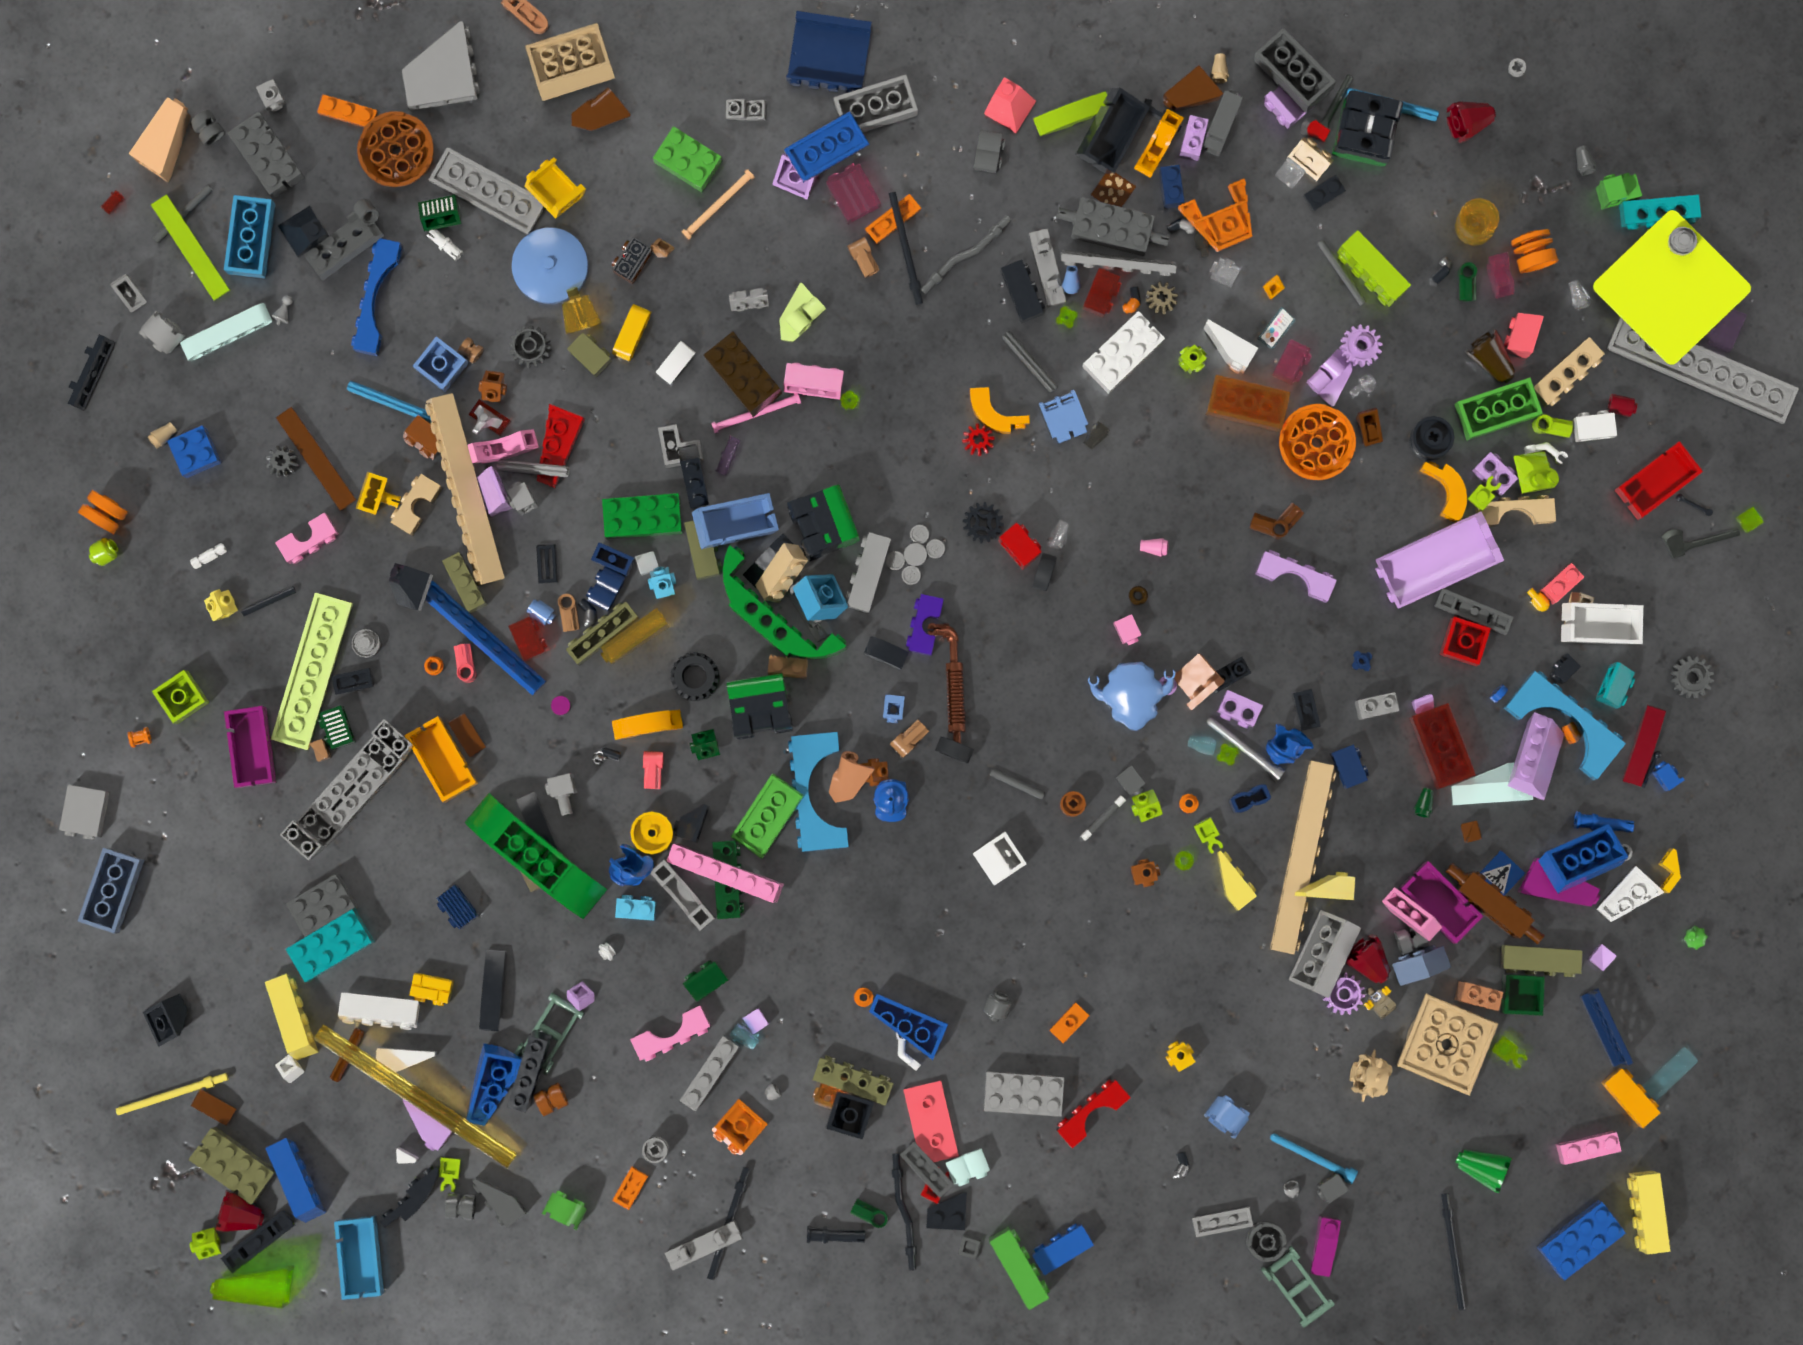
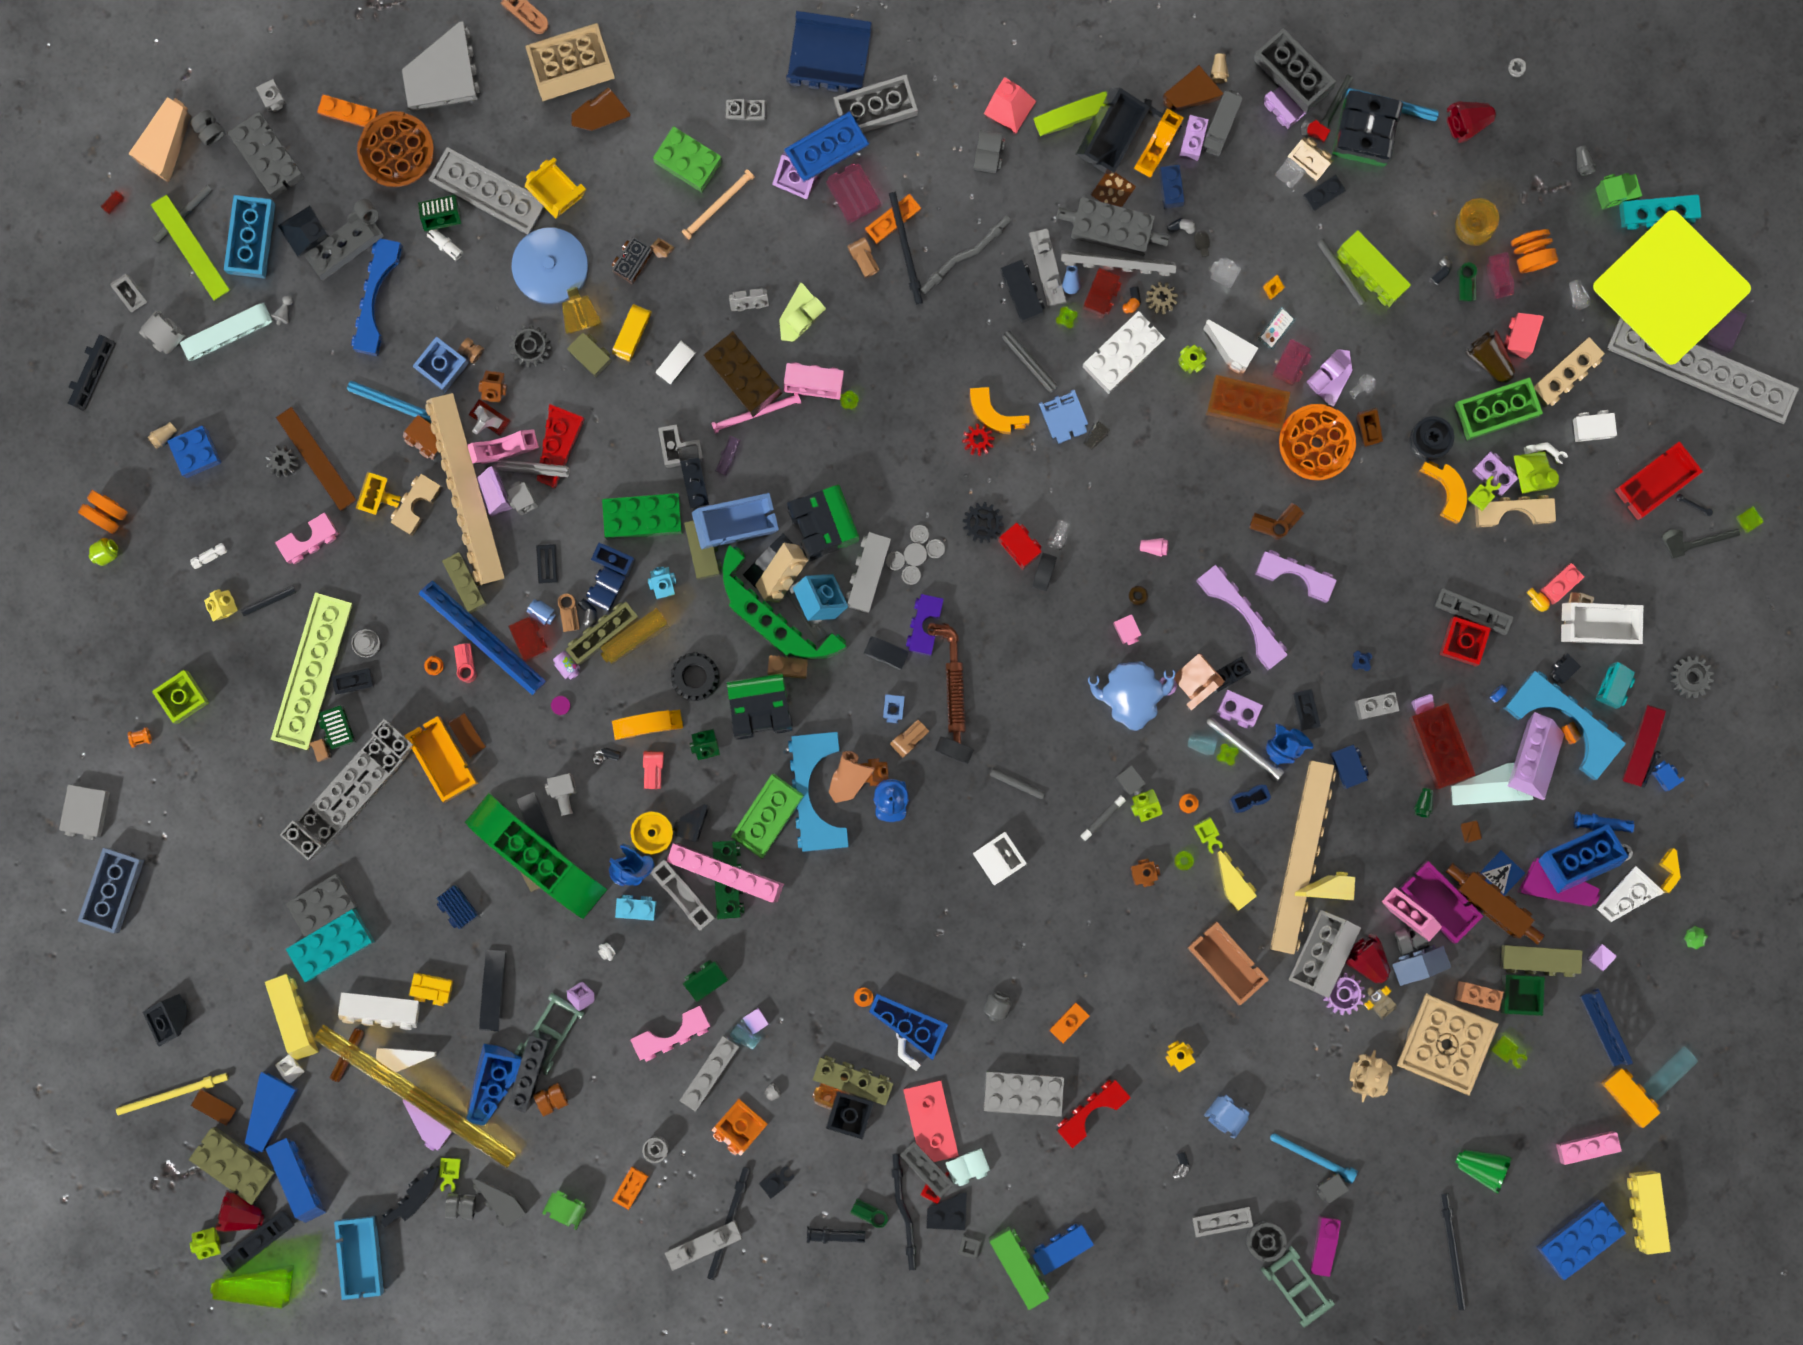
(250, 747): magenta piece -> none
(268, 1110): none -> blue slope
(405, 1157): white slope -> none
(409, 586): black slope -> none
(566, 665): none -> lavender brick
(646, 562): white slope -> none
(774, 1183): none -> black plate
(1072, 804): dark orange wheel -> none
(1224, 226): orange wing -> none
(1227, 963): none -> nougat piece
(1267, 648): none -> lavender arch
(1291, 1188): light grey hinge -> none
(1365, 337): lavender gear -> none
(1439, 560): lavender cylinder -> none
(1553, 426): lime piece -> none
(1622, 405): dark red brick -> none
(1682, 241): light grey plate -> none

